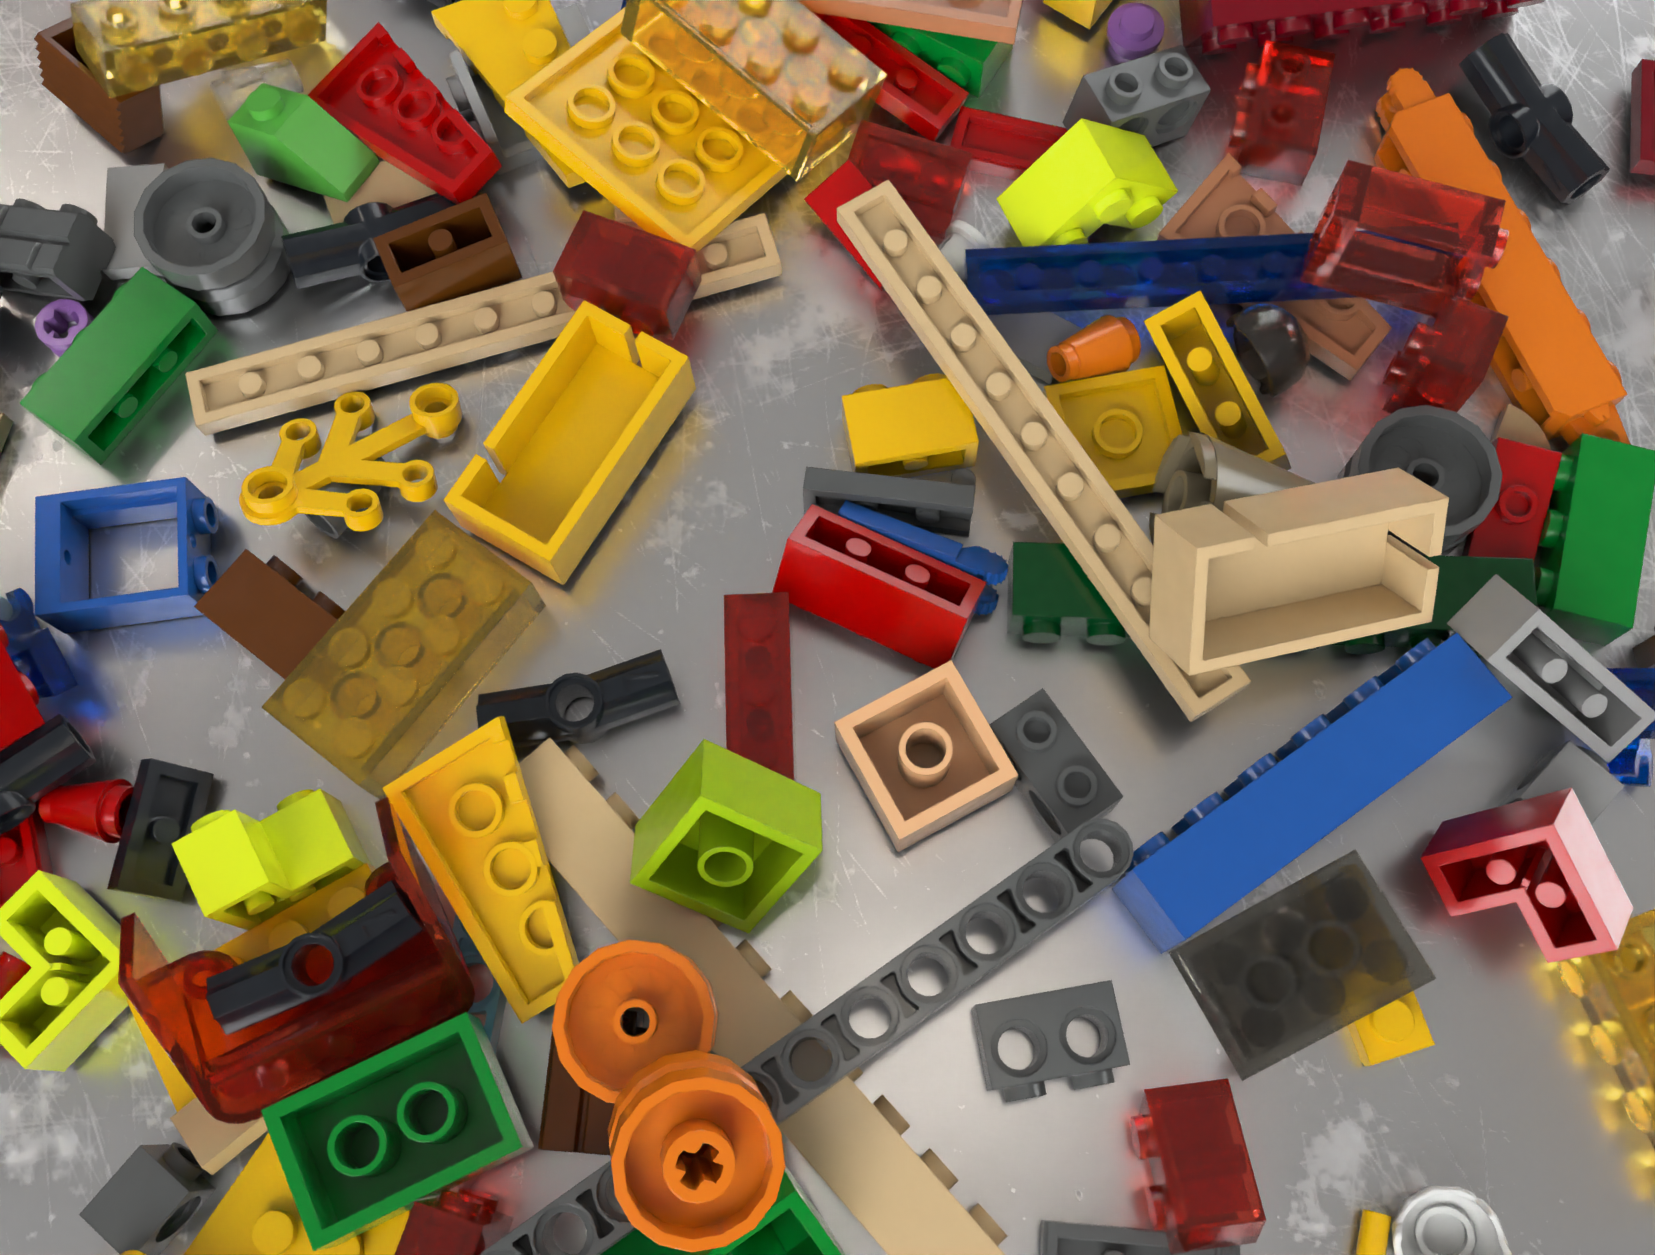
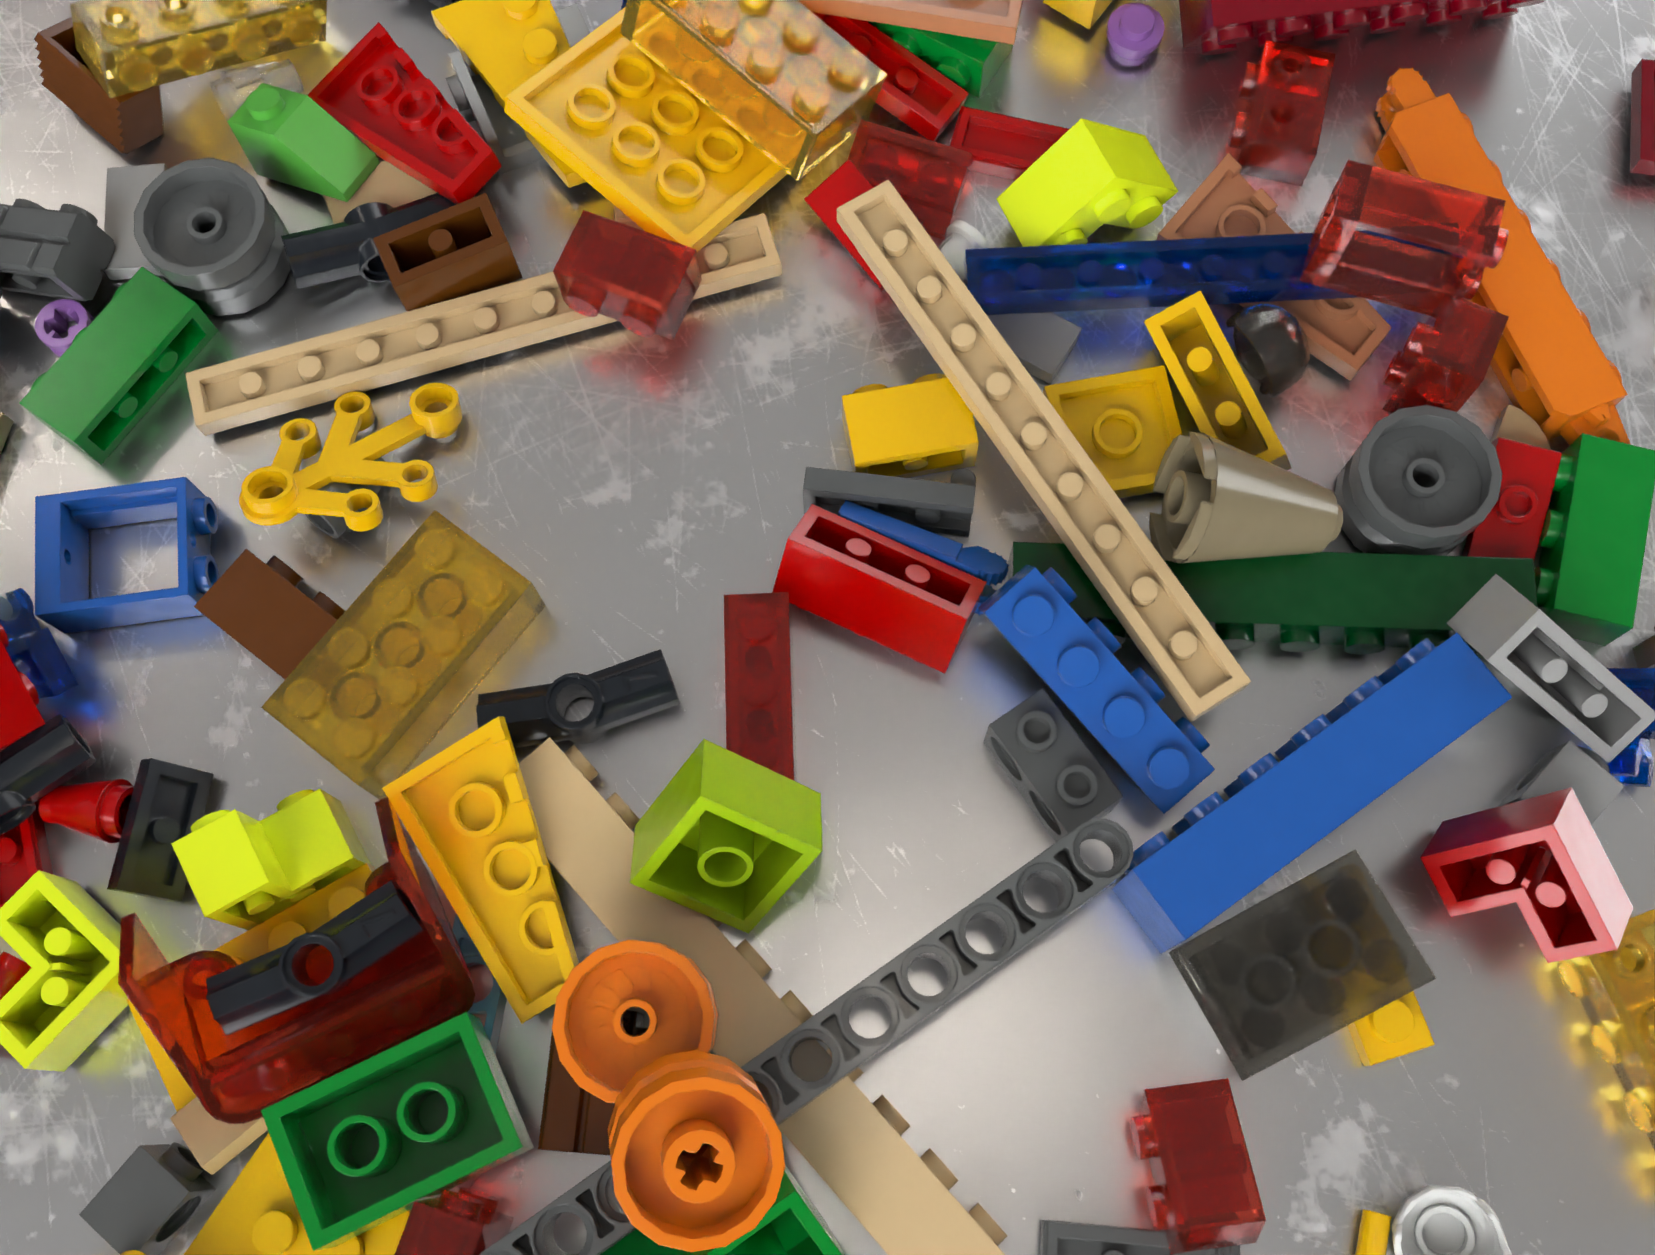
(572, 442): yellow piece -> none
(925, 755): light nougat brick -> none
(1046, 1021): dark grey brick -> none
(1096, 350): orange cone -> none
(1097, 688): none -> blue brick
(1144, 96): dark grey brick -> none
(1294, 569): tan piece -> none
(1532, 119): black piece -> none

